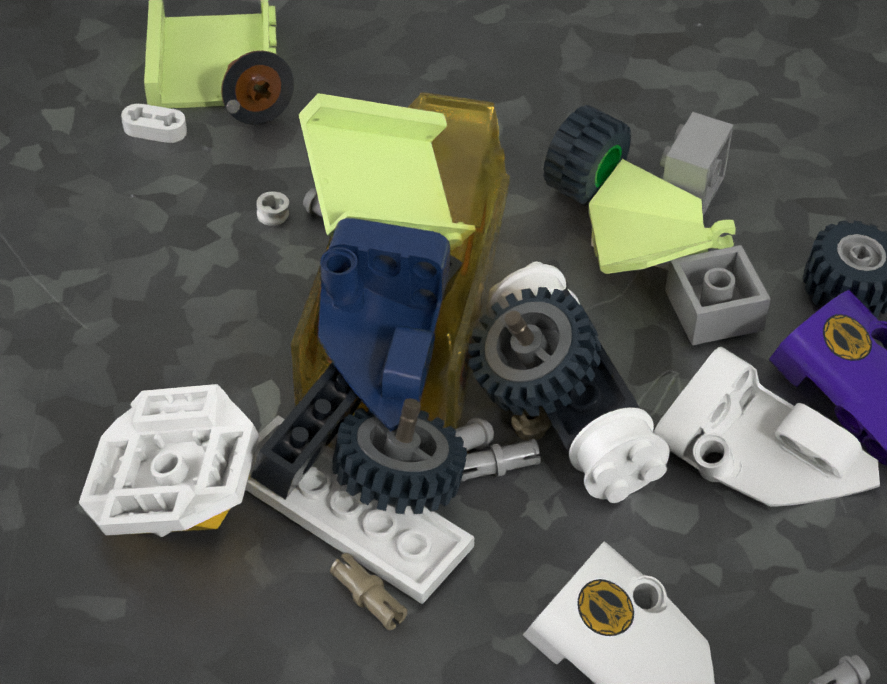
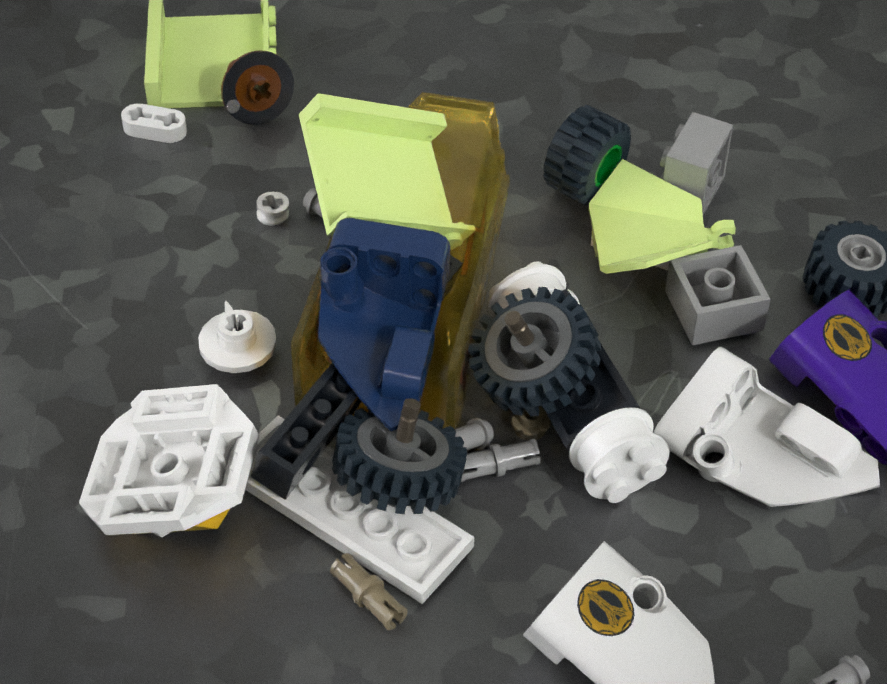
(237, 340): none -> white piece

